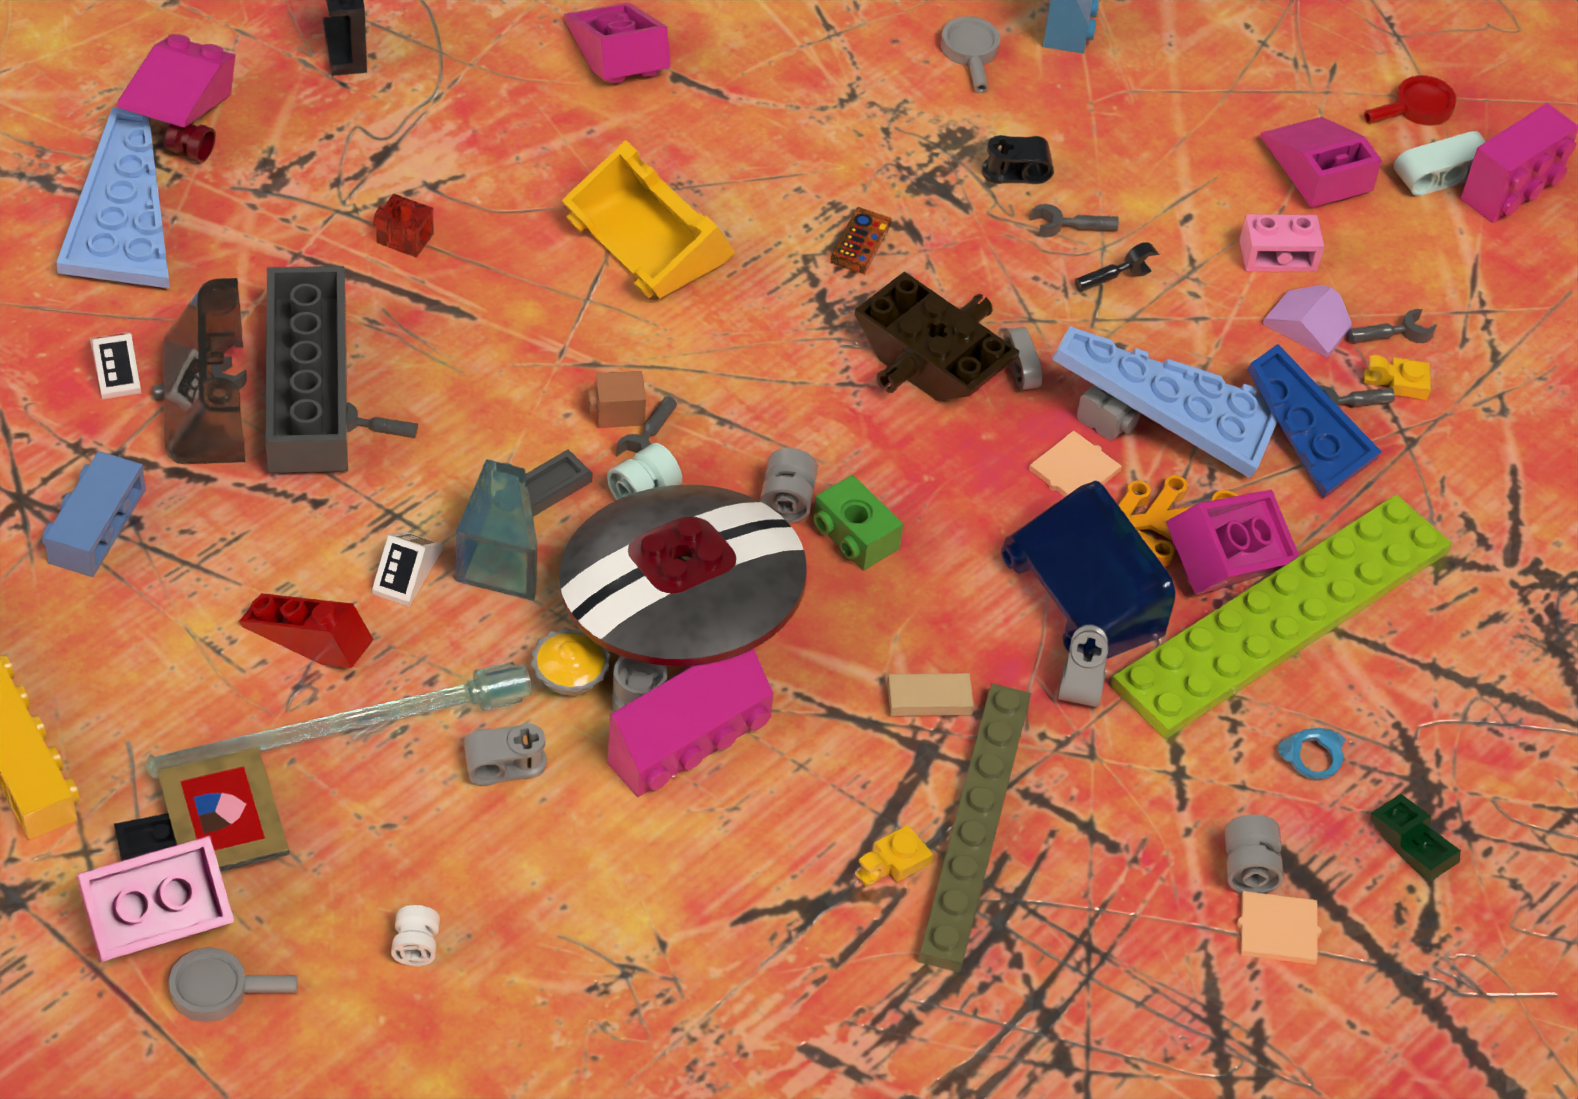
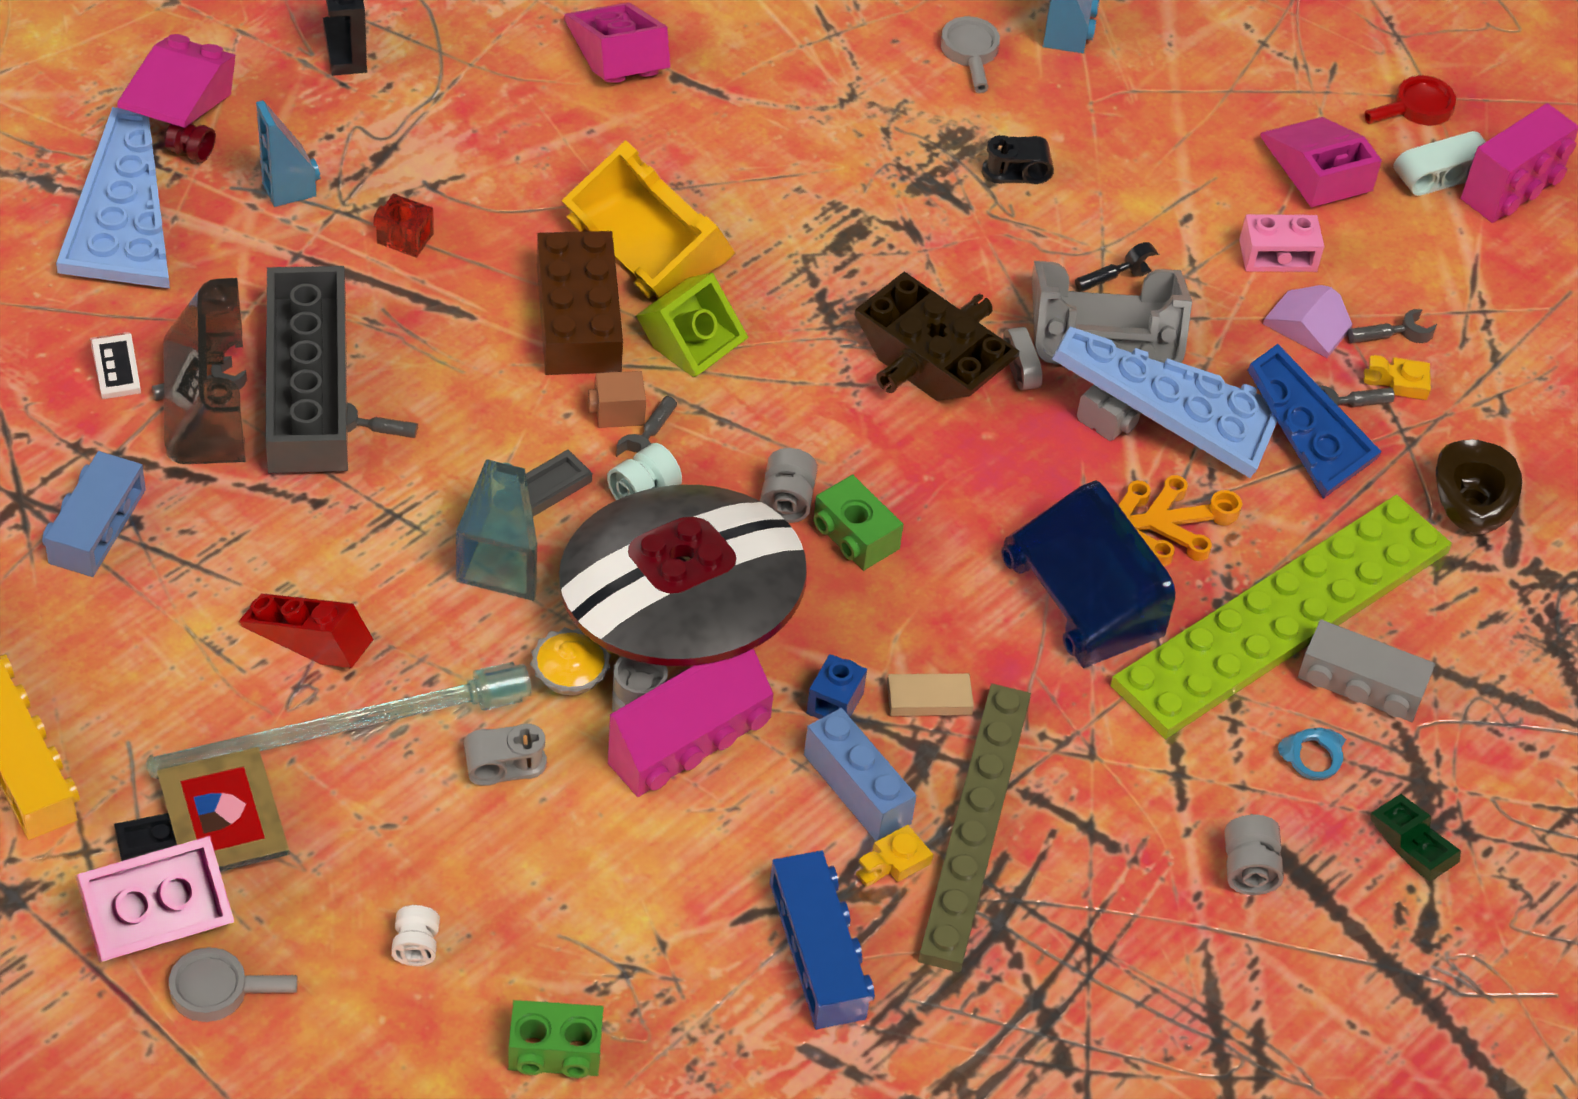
(284, 162): none -> dark azure slope
(405, 567): white slope -> none
(556, 1028): none -> bright green brick
(579, 303): none -> reddish brown brick
(693, 324): none -> lime slope
(821, 940): none -> blue brick
(836, 686): none -> blue brick
(859, 774): none -> medium blue brick
(860, 240): clear orange tile -> none
(1055, 218): dark grey piece -> none
(1073, 464): light nougat piece -> none
(1084, 673): light grey piece -> none
(1148, 322): none -> light grey windscreen
(1232, 540): dark pink slope -> none
(1279, 927): light nougat piece -> none
(1366, 670): none -> light grey brick
(1478, 484): none -> dark brown hat

